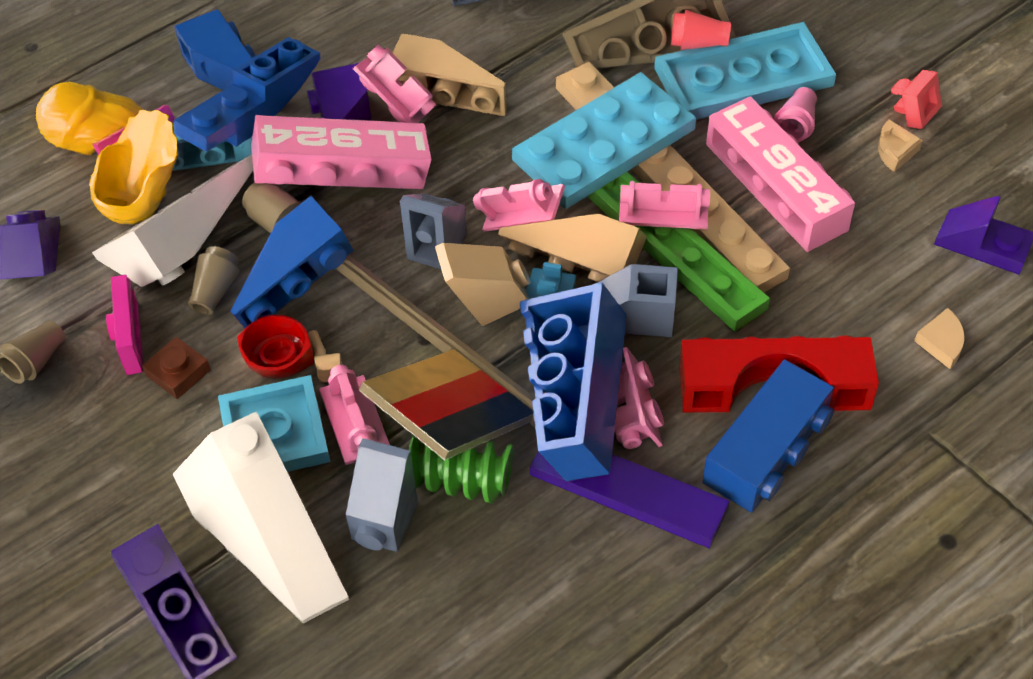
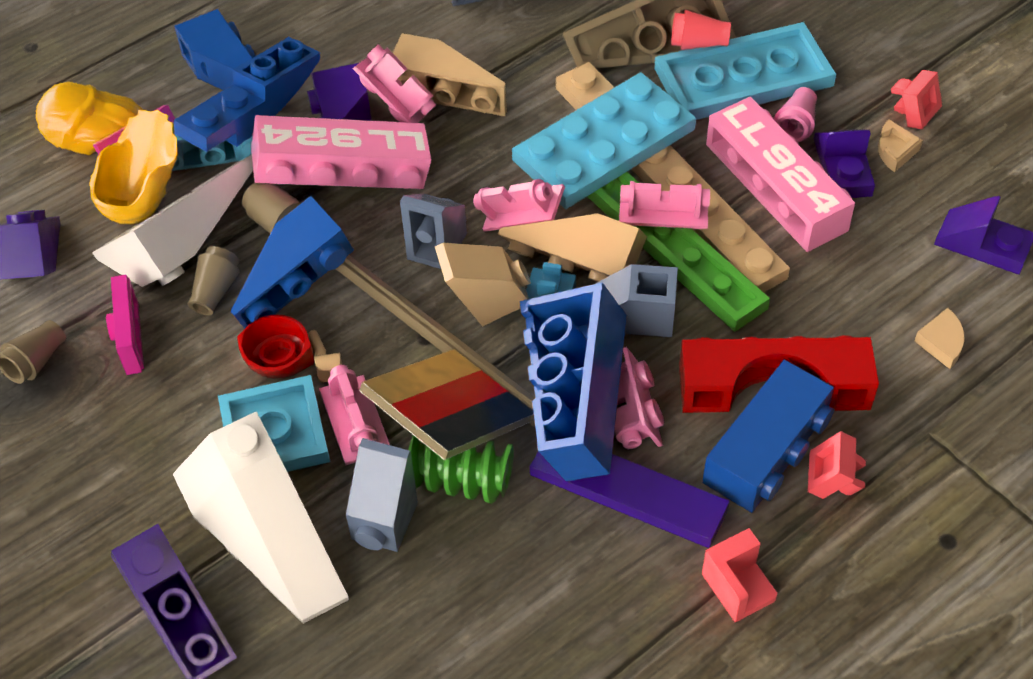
(176, 367): copper plate -> none
(736, 577): none -> coral panel
(834, 467): none -> coral tile
(846, 160): none -> dark purple slope

